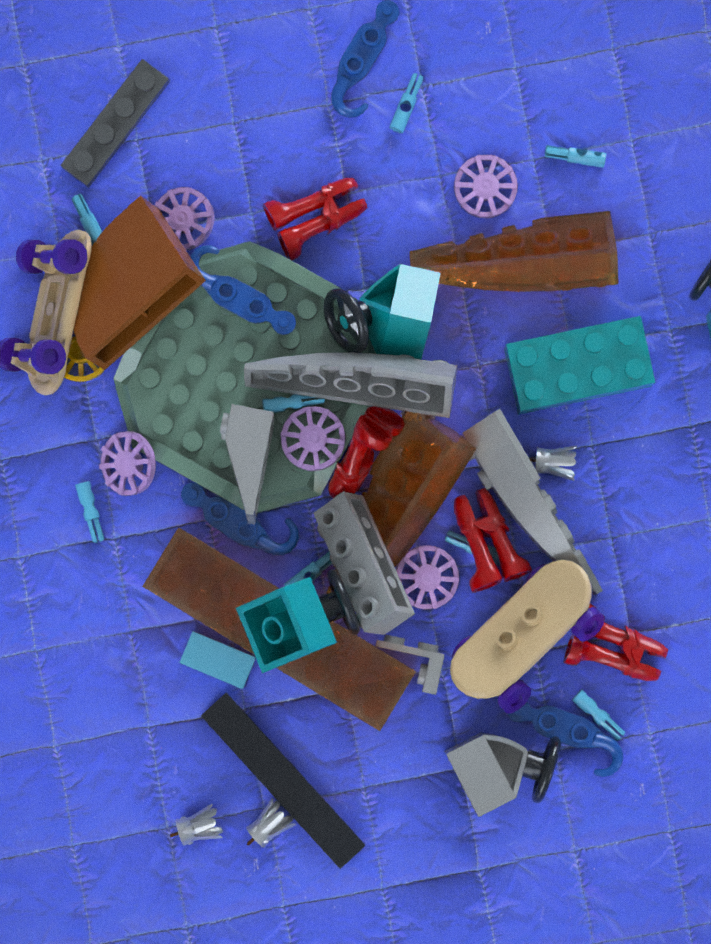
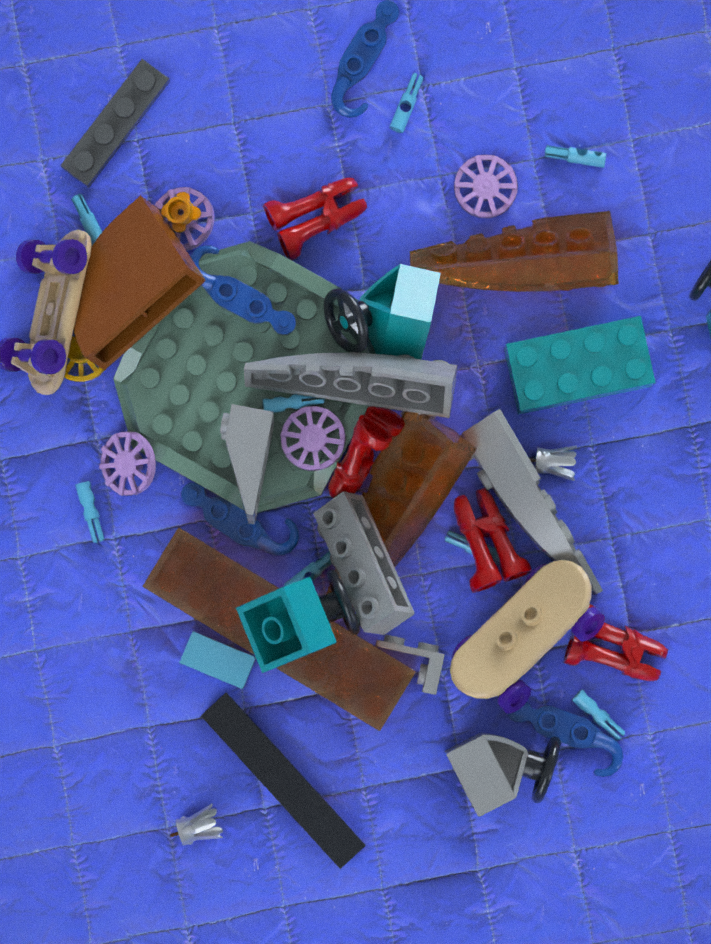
(172, 207): none -> light orange plate
(269, 824): flat silver piece -> none
(428, 576): lavender wheel -> none

